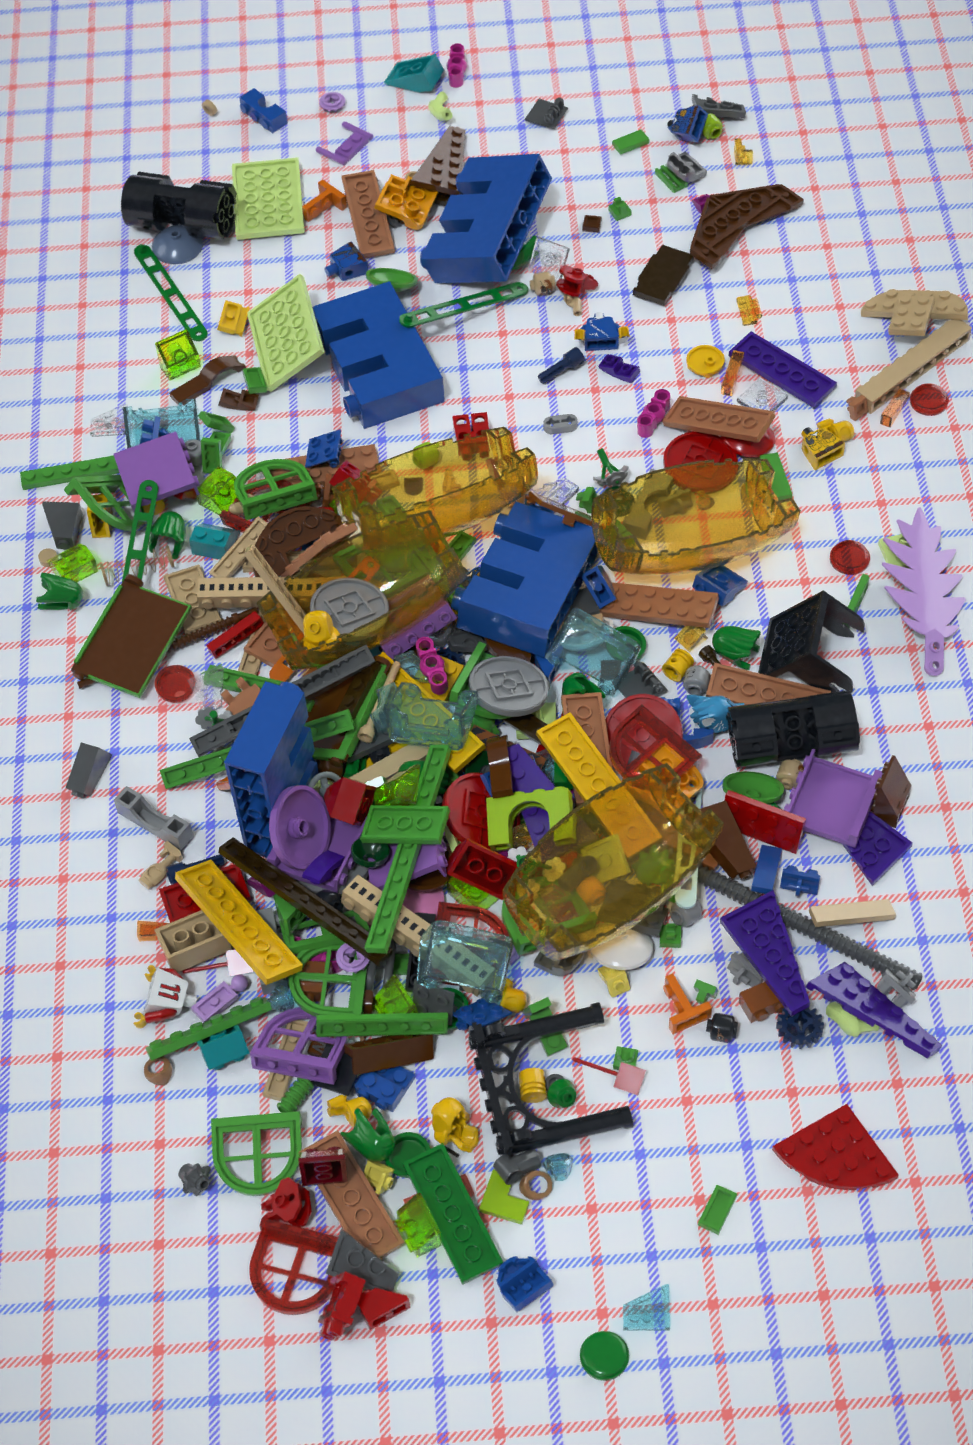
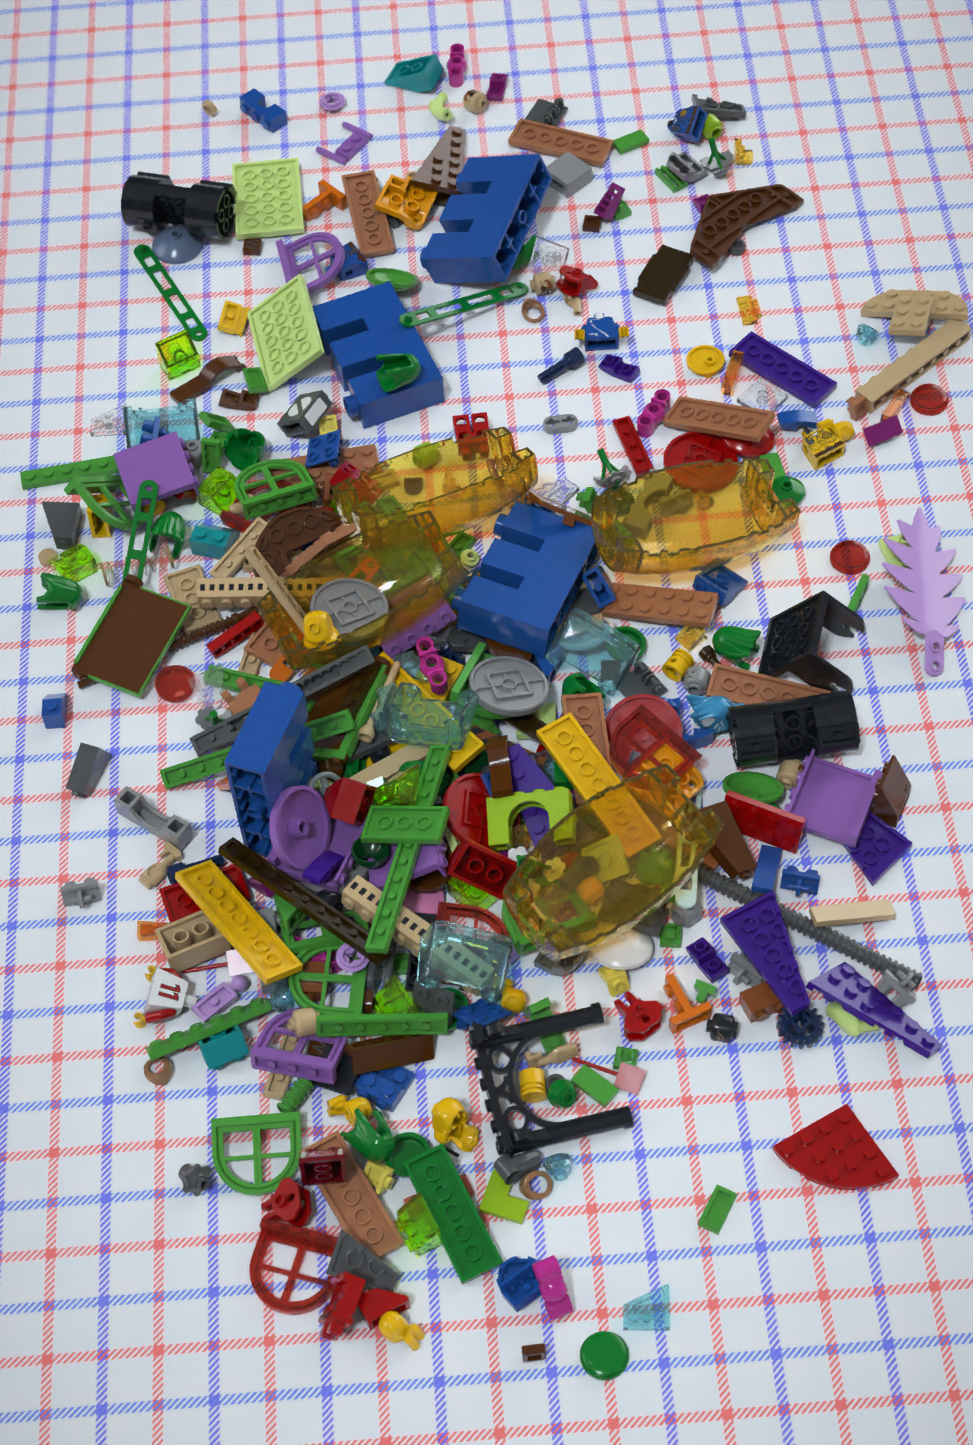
(54, 710): none -> blue slope
(80, 893): none -> light grey hips
(244, 447): none -> green hair
(252, 246): none -> reddish brown tile
(291, 269): none -> medium lavender window
(303, 1022): none -> tan head
(304, 413): none -> dark grey brick
(327, 424): none -> light yellow bracket
(396, 1329): none -> yellow piece
(397, 370): none -> green hair
(467, 562): none -> yellowish green plate
(475, 101): none -> tan head
(497, 86): none -> magenta slope
(528, 303): none -> medium nougat piece
(533, 1352): none -> reddish brown tile
(552, 1287): none -> dark pink piece
(557, 1055): none -> tan piece
(558, 141): none -> nougat plate
(569, 174): none -> light grey piece
(594, 1086): none -> bright green tile
(607, 207): none -> magenta slope
(632, 445): none -> red tile
(639, 1017): none -> red hinge
(706, 959): none -> dark purple slope
(723, 159): none -> light grey plant
(738, 248): none -> dark grey tile
(788, 487): none -> green dish
(793, 418): none -> blue slope
(866, 334): none -> clear light blue cone
(883, 430): none -> magenta slope

